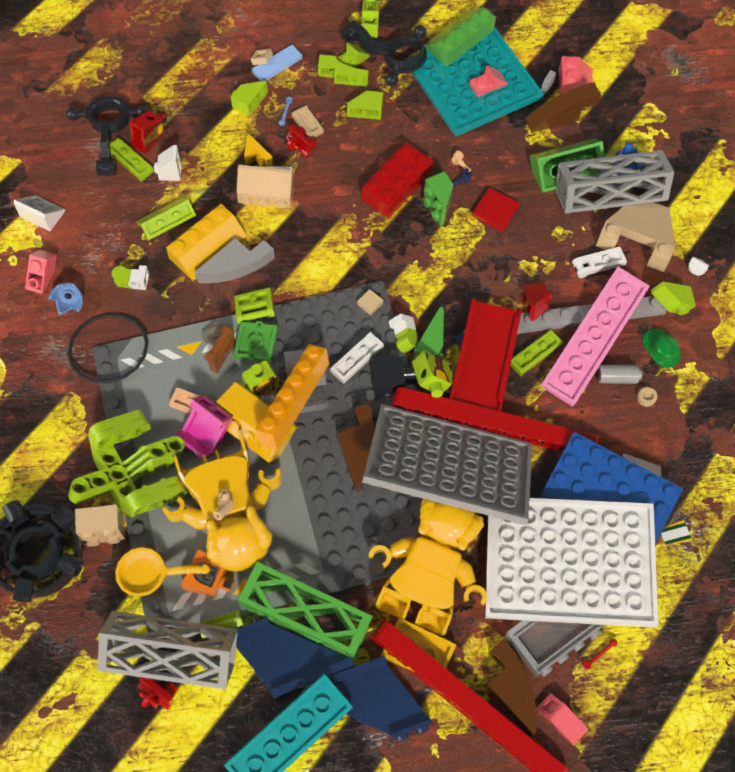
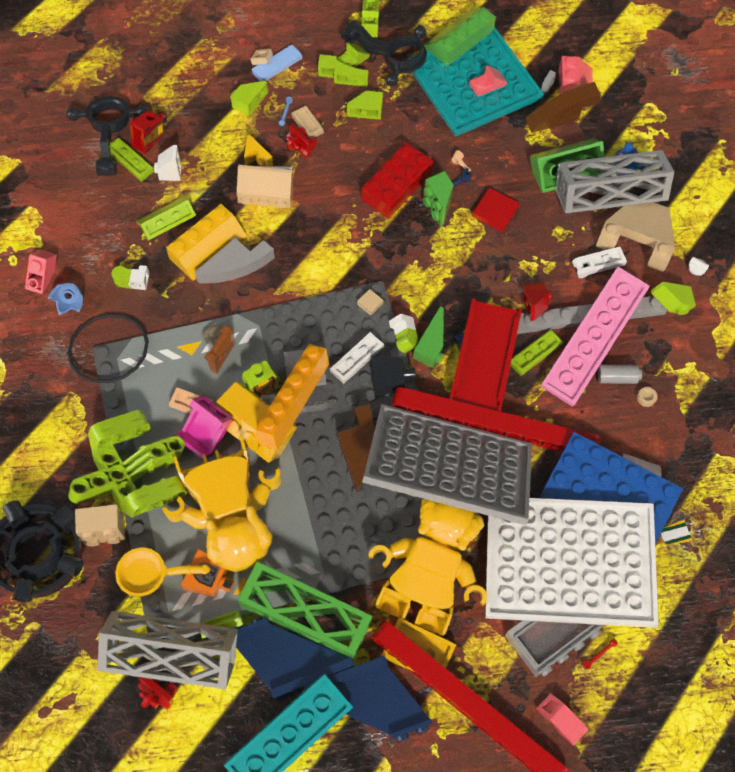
(39, 211): white slope -> none
(225, 504): tan arm -> none
(254, 301): lime plate -> none
(256, 342): bright green plate -> none
(433, 373): lime torso -> none
(513, 688): reddish brown slope -> none
(662, 348): green piece -> none

